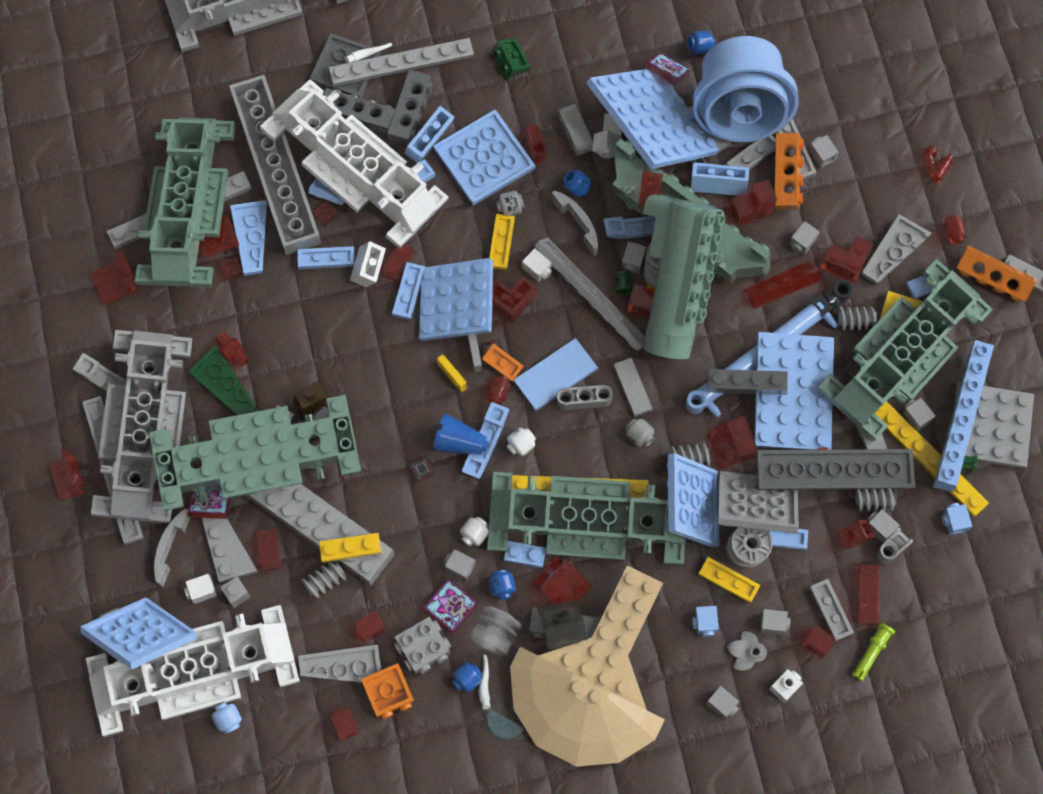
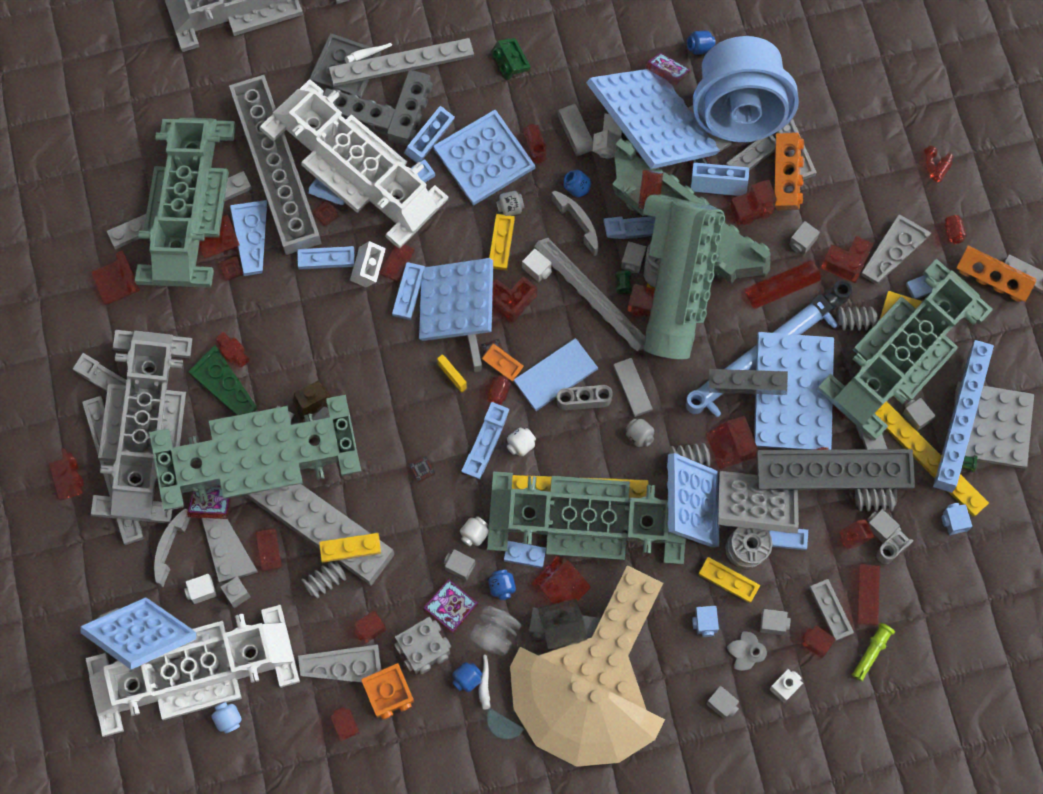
(459, 438): blue cone -> none
(823, 151): light grey brick -> none

